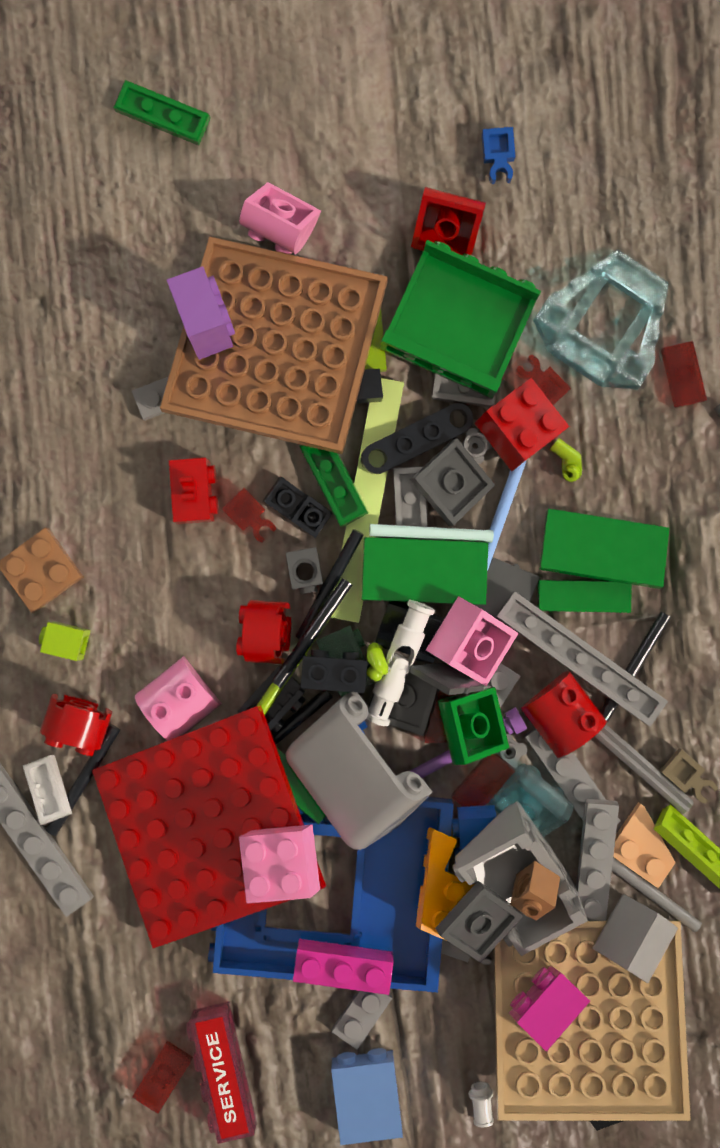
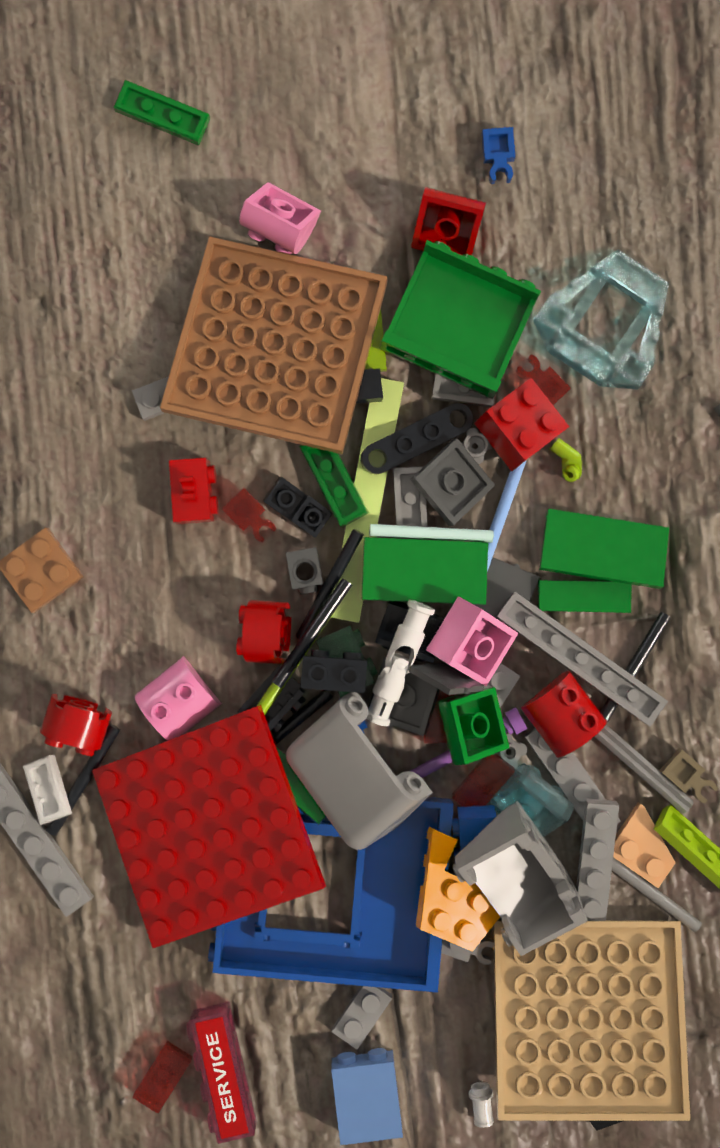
(64, 640): lime brick -> none
(202, 312): medium lavender brick -> none
(279, 864): bright pink brick -> none
(343, 966): dark pink brick -> none
(377, 661): lime arm -> none
(479, 921): dark grey plate -> none
(535, 890): medium nougat brick -> none
(548, 1006): dark pink brick -> none
(635, 938): light grey slope -> none
(683, 374): clear red plate -> none

